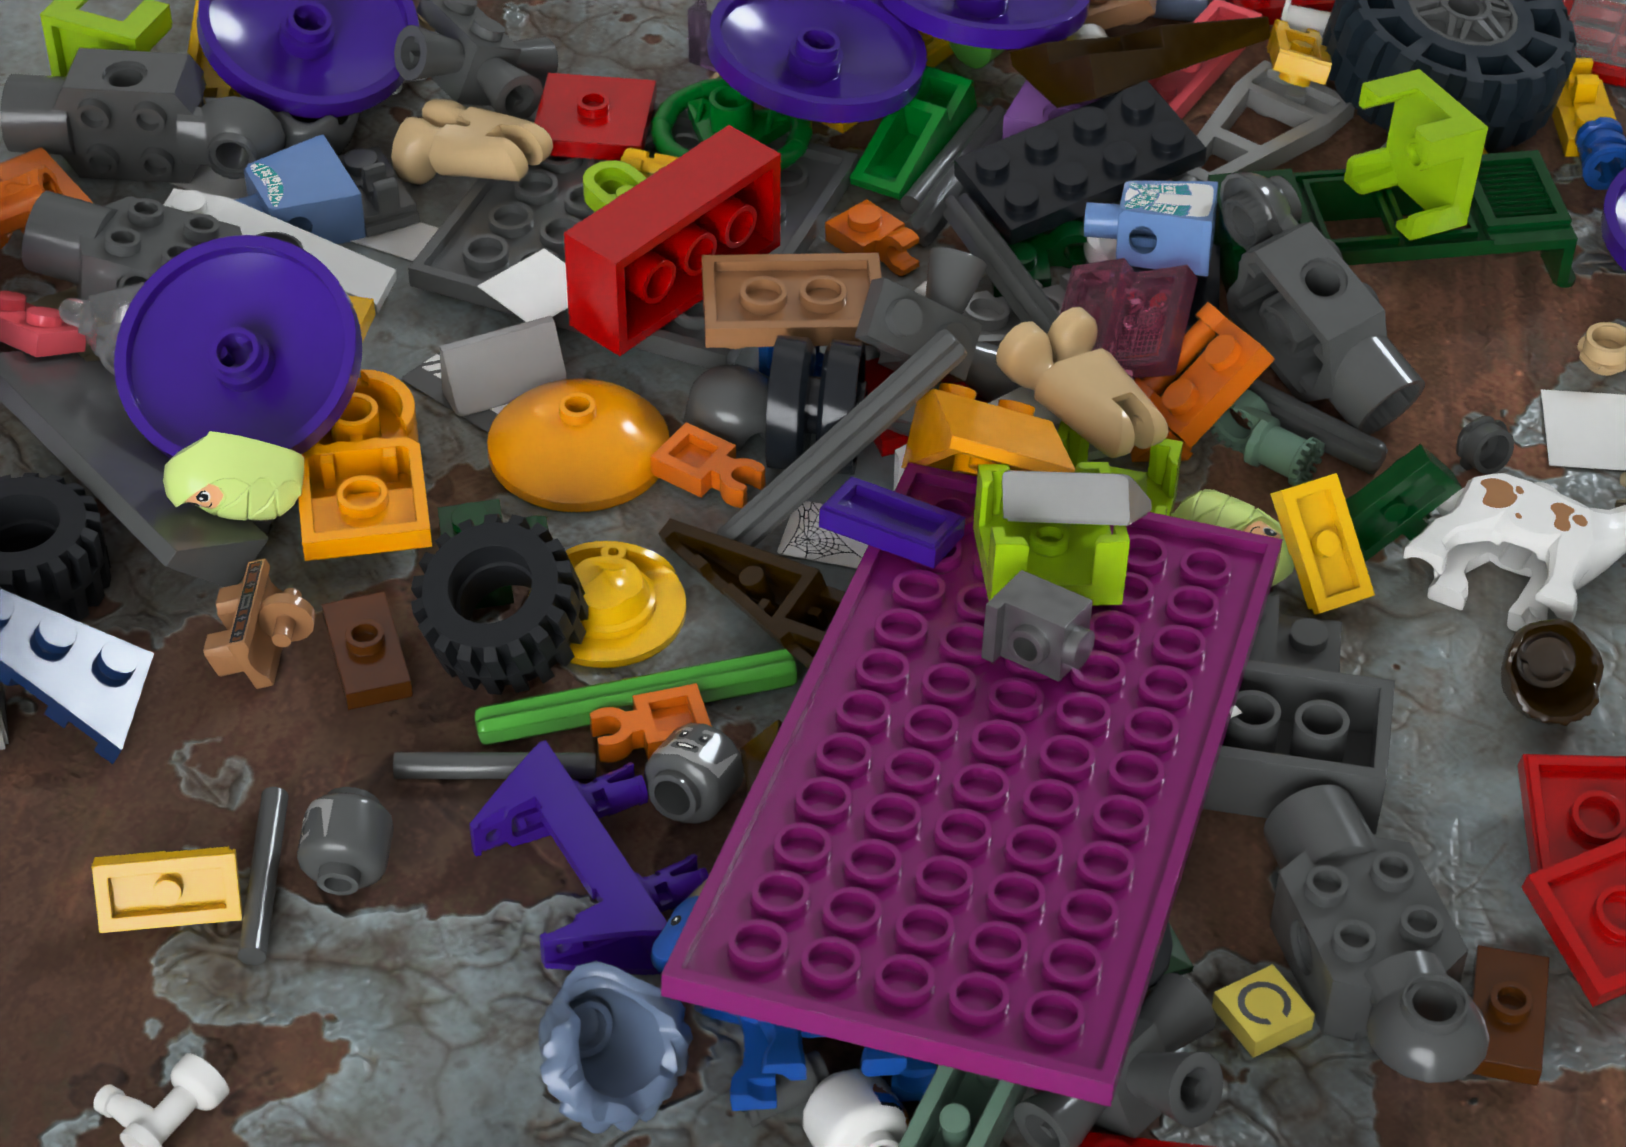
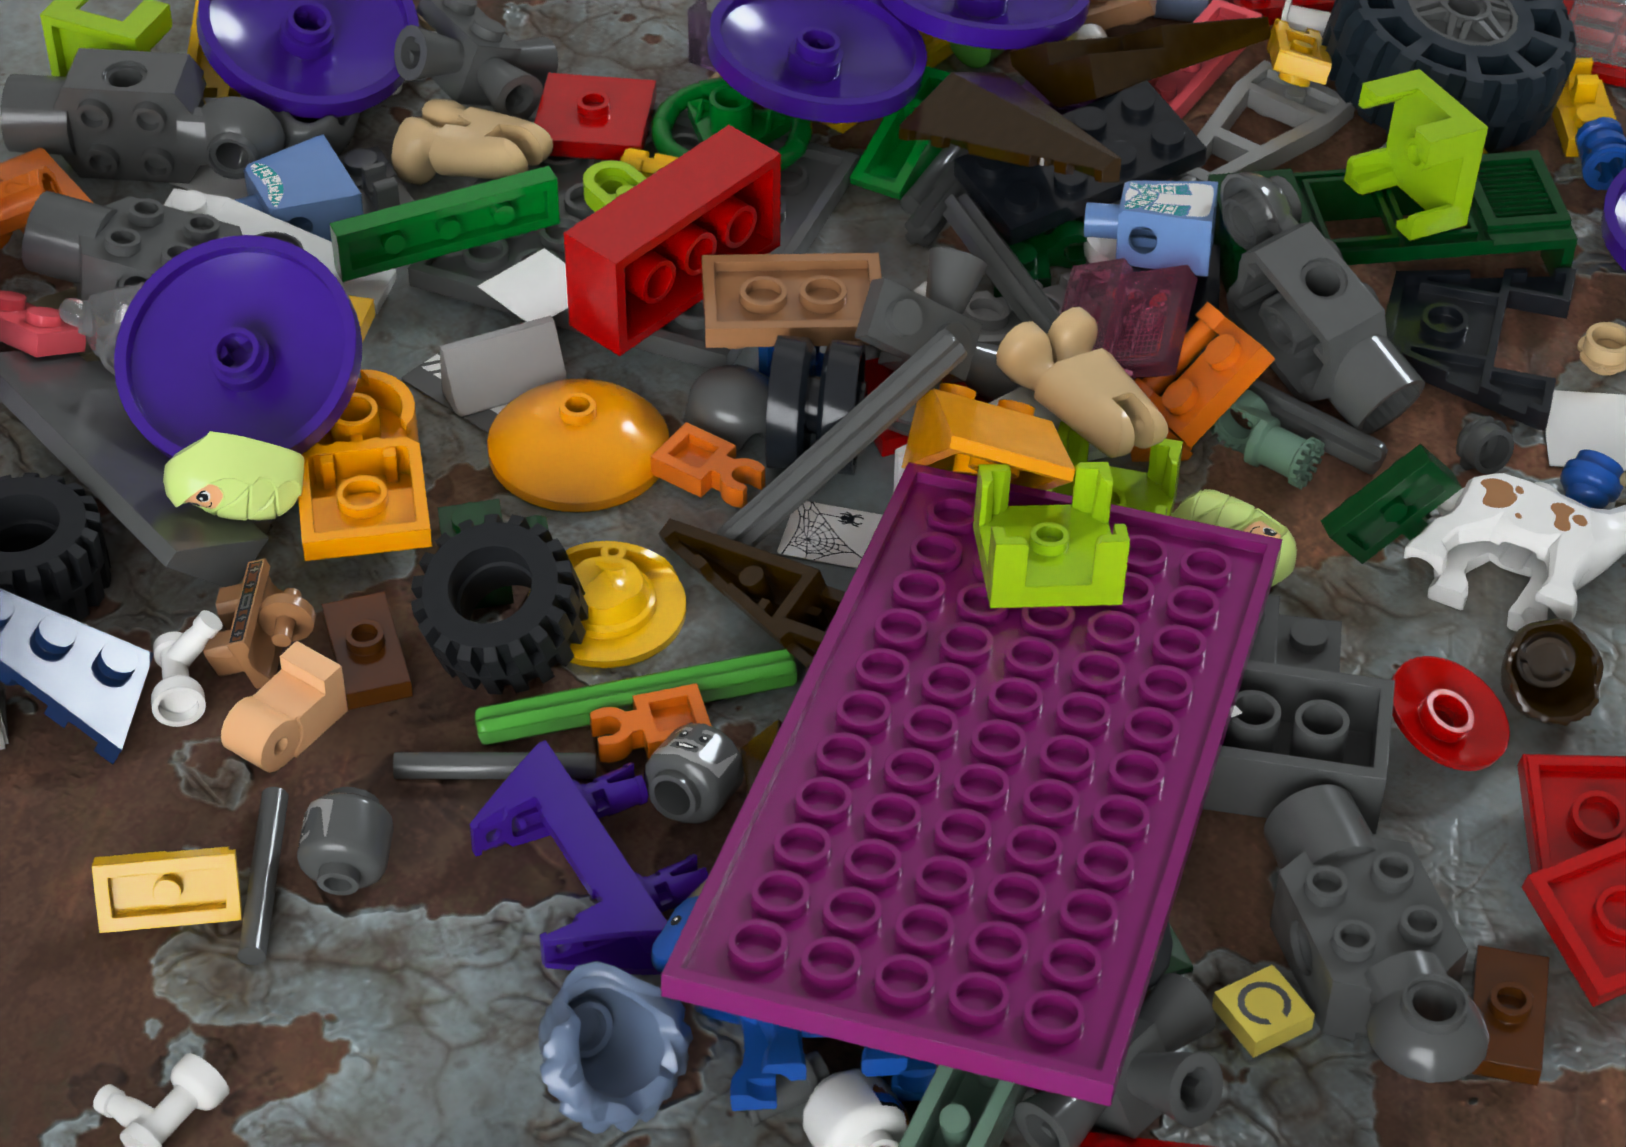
(179, 698): none -> white piece
(287, 710): none -> light nougat leg
(445, 223): none -> green plate
(873, 230): orange plate -> none
(892, 522): dark purple tile -> none
(1007, 124): none -> dark brown wedge
(1038, 626): flat silver brick -> none
(1073, 498): light grey slope -> none
(1323, 543): yellow plate -> none
(1449, 713): none -> red dish
(1453, 327): none -> black wing
(1592, 479): none -> blue plate

